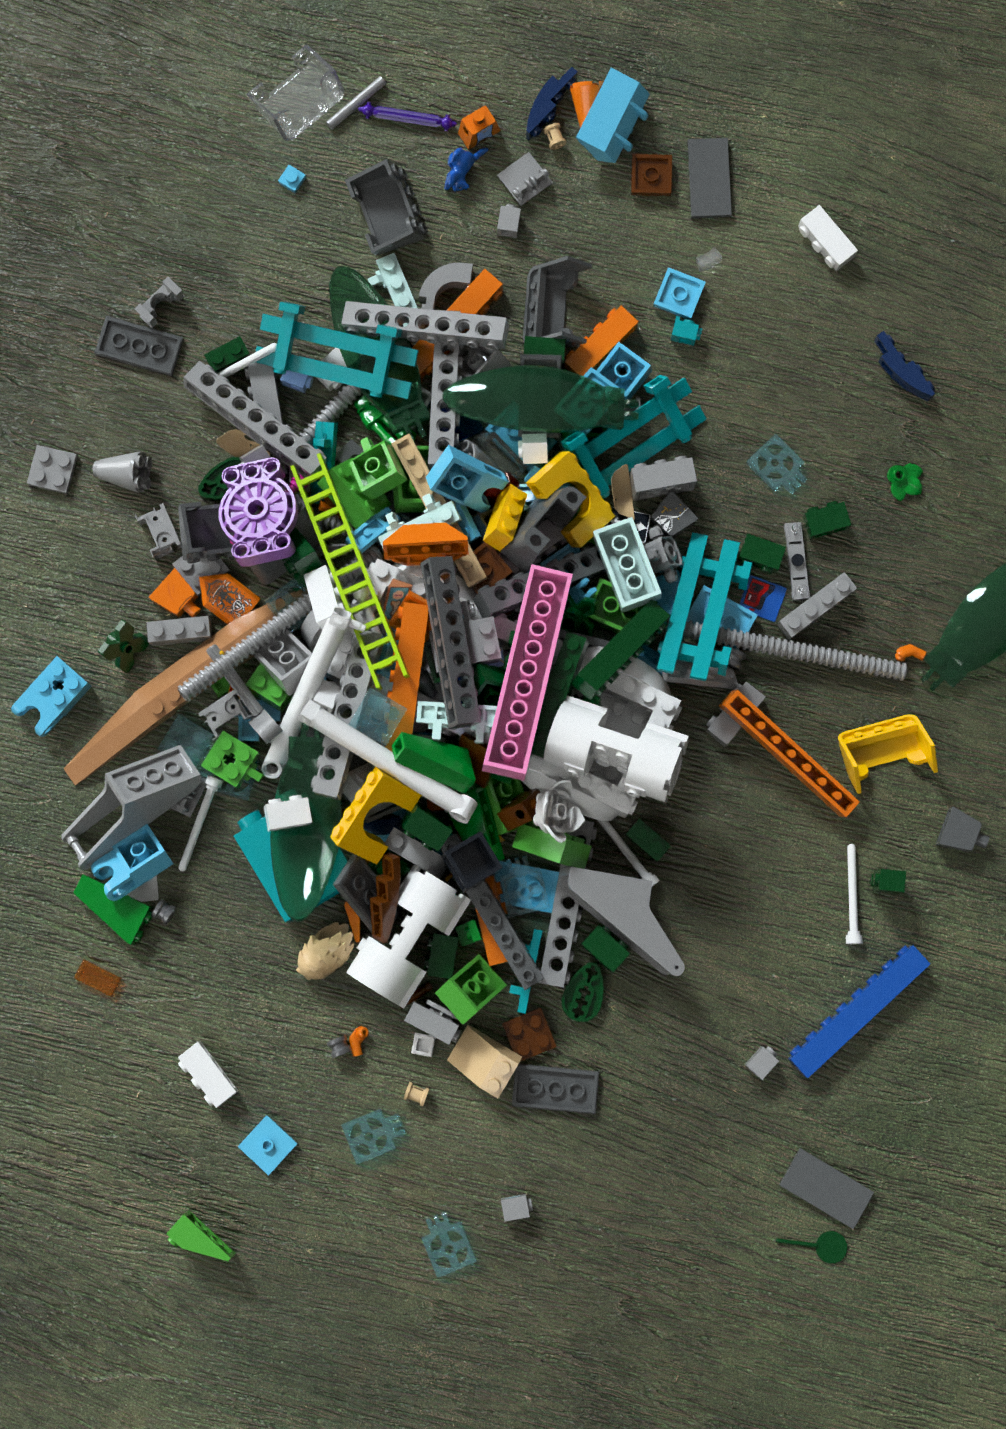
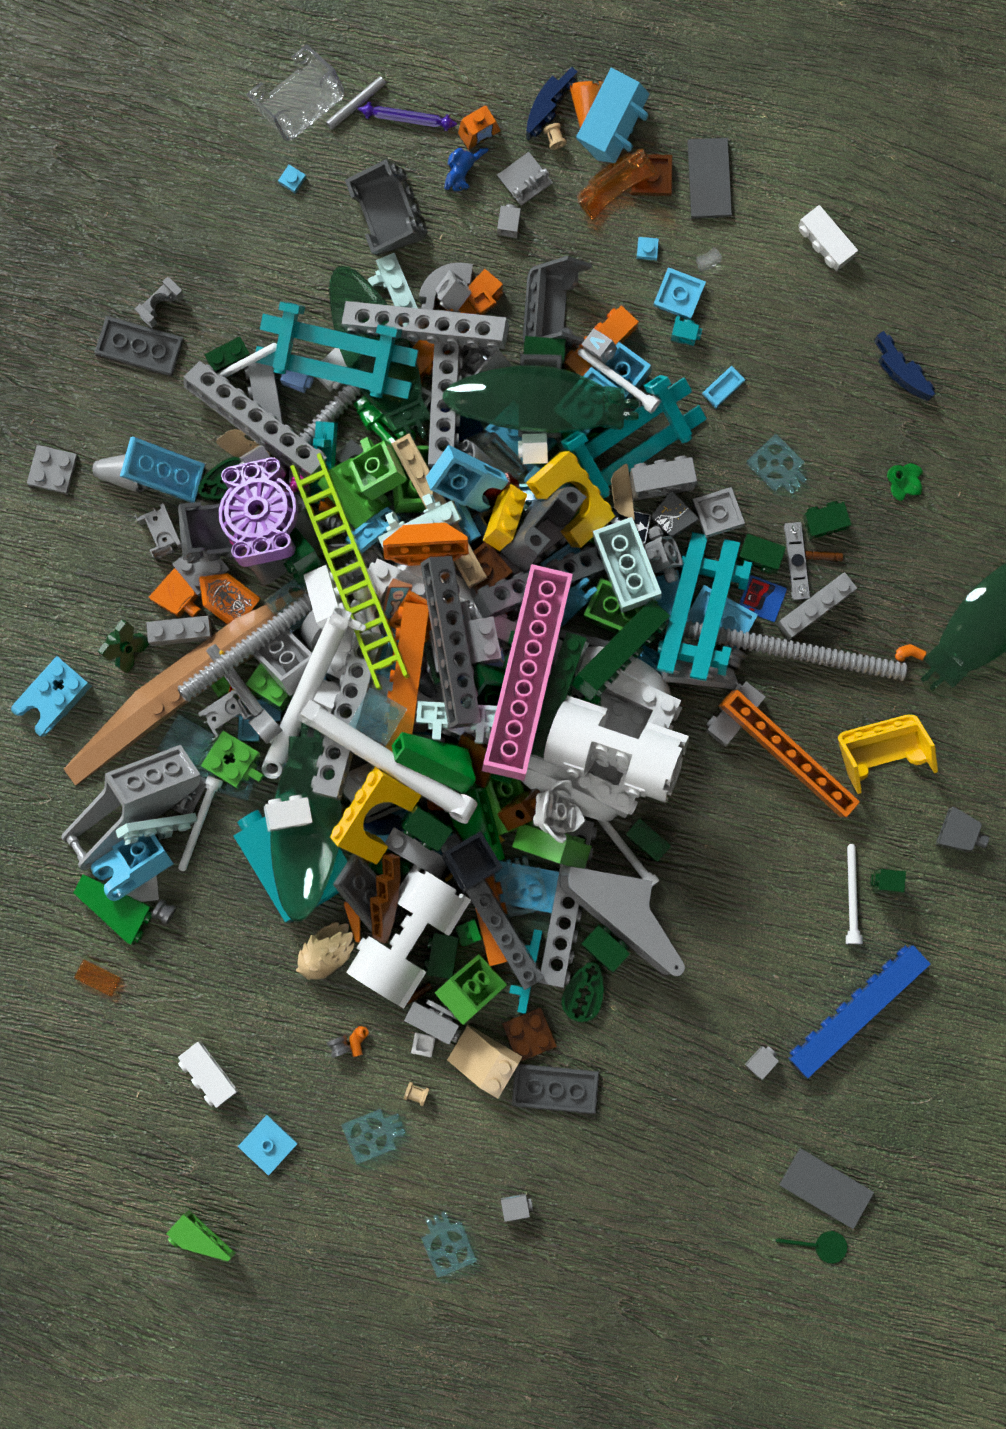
(162, 469): none -> medium azure tile
(162, 826): none -> light aqua hinge
(452, 291): none -> light grey brick
(482, 301): none -> orange tile
(576, 616): dark green plant -> none
(599, 346): none -> light grey brick
(614, 180): none -> clear orange windscreen
(647, 248): none -> medium azure plate
(649, 402): none -> white piece
(718, 512): none -> light grey plate
(723, 387): none -> medium azure tile
(823, 555): none -> reddish brown wheel

